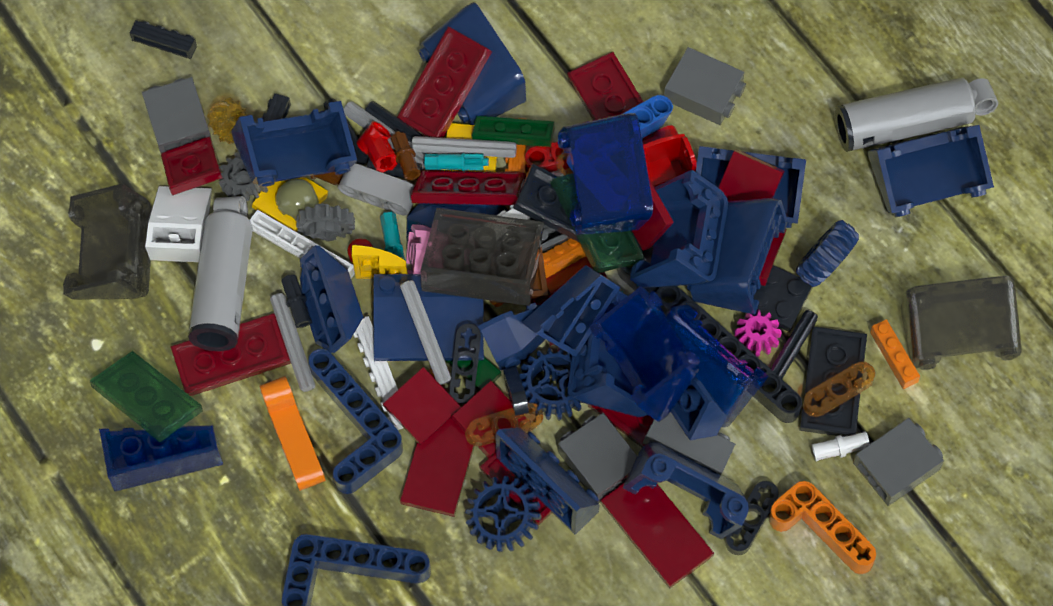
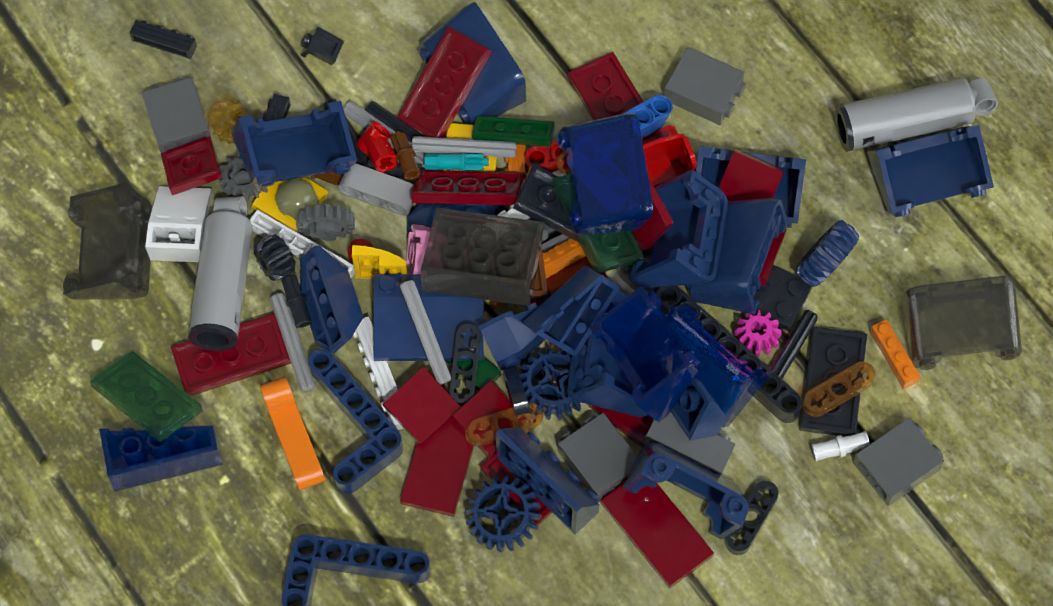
(274, 257): none -> black gear
(321, 45): none -> black bracket
(391, 234): teal piece -> none
(825, 530): orange beam -> none

